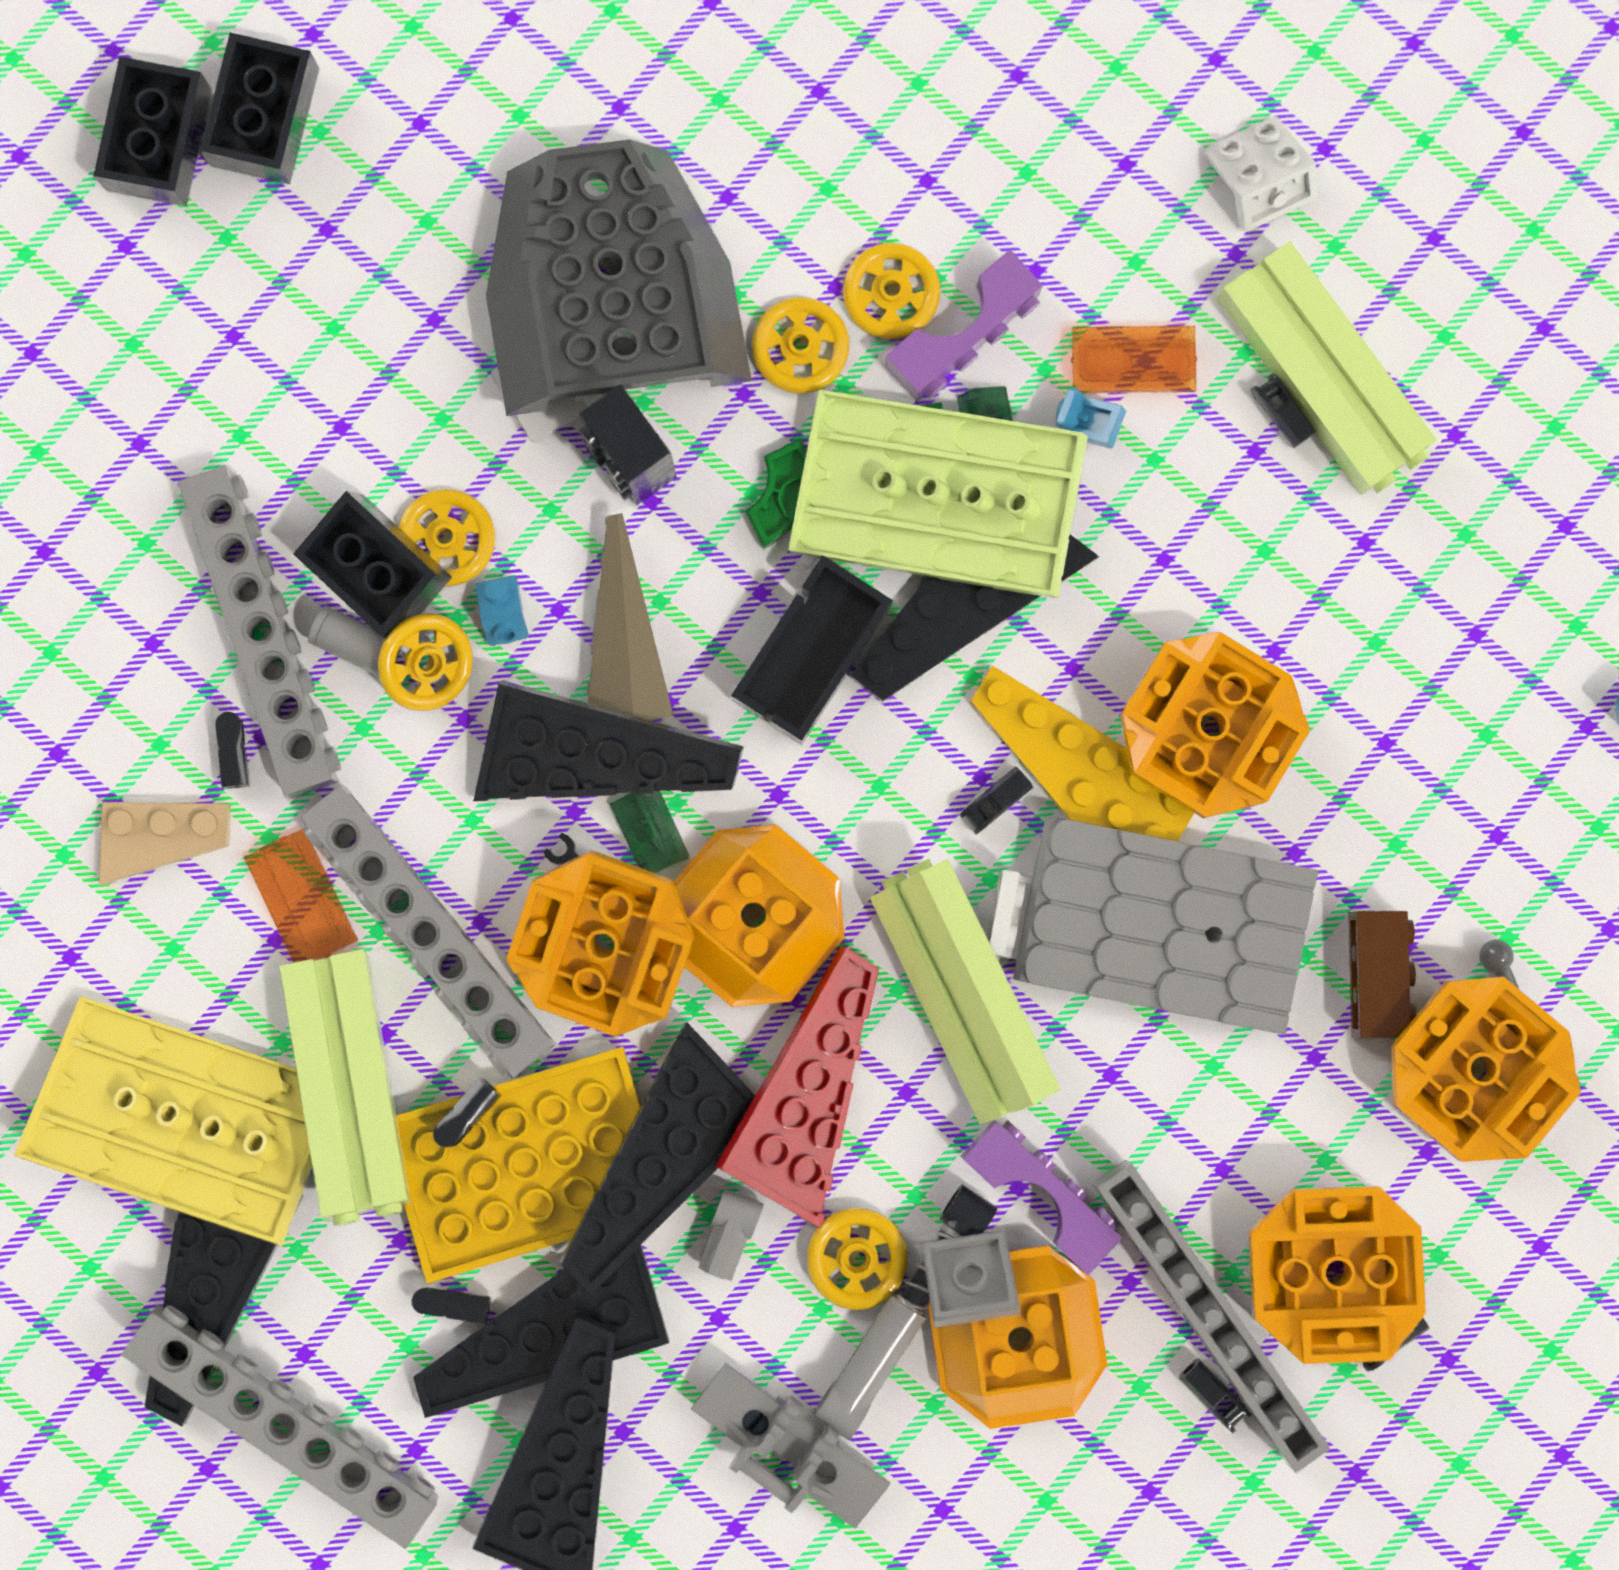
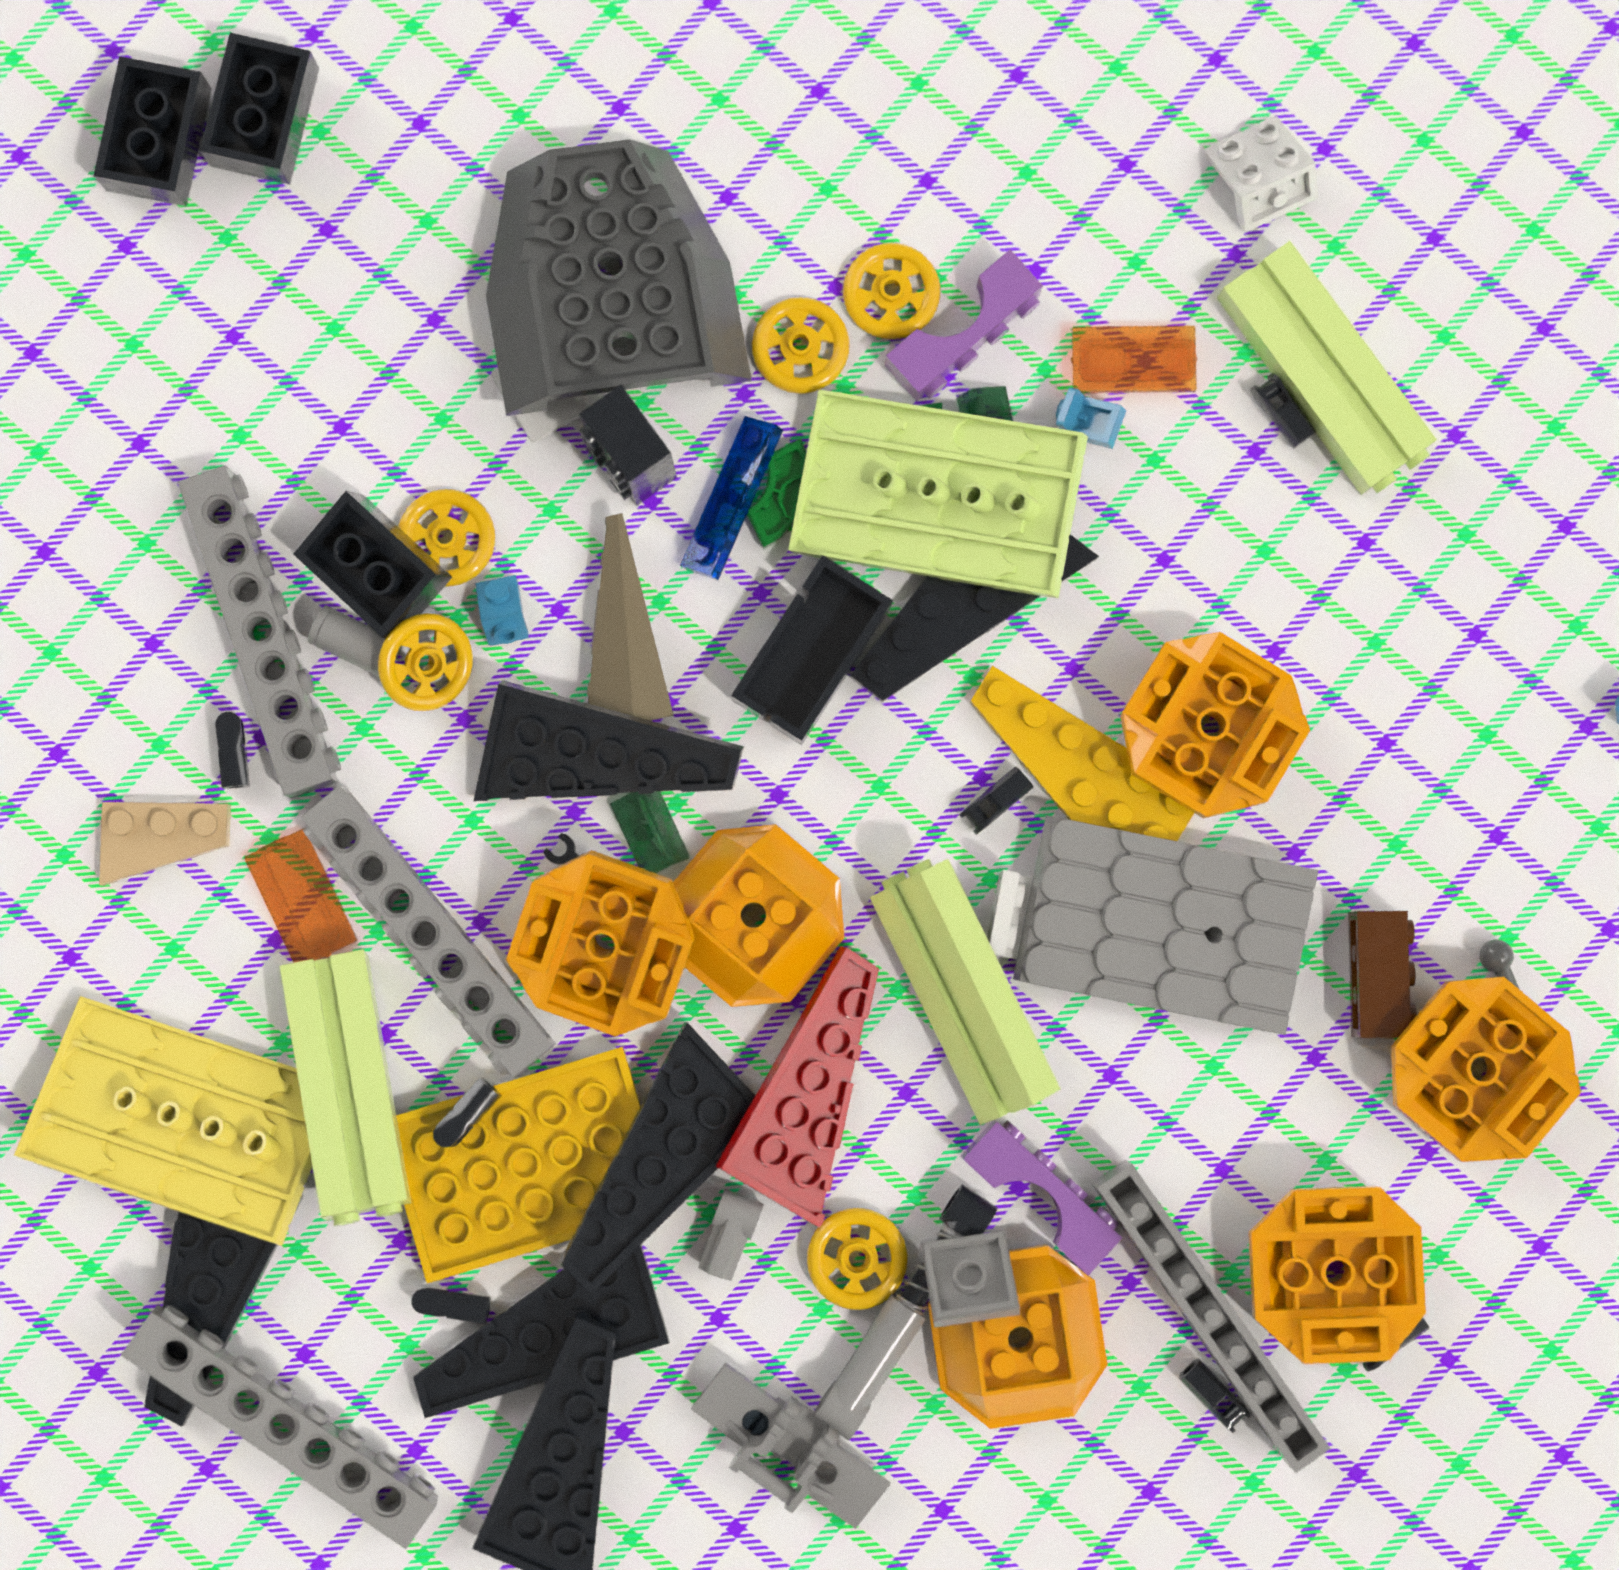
(731, 497): none -> clear blue plate

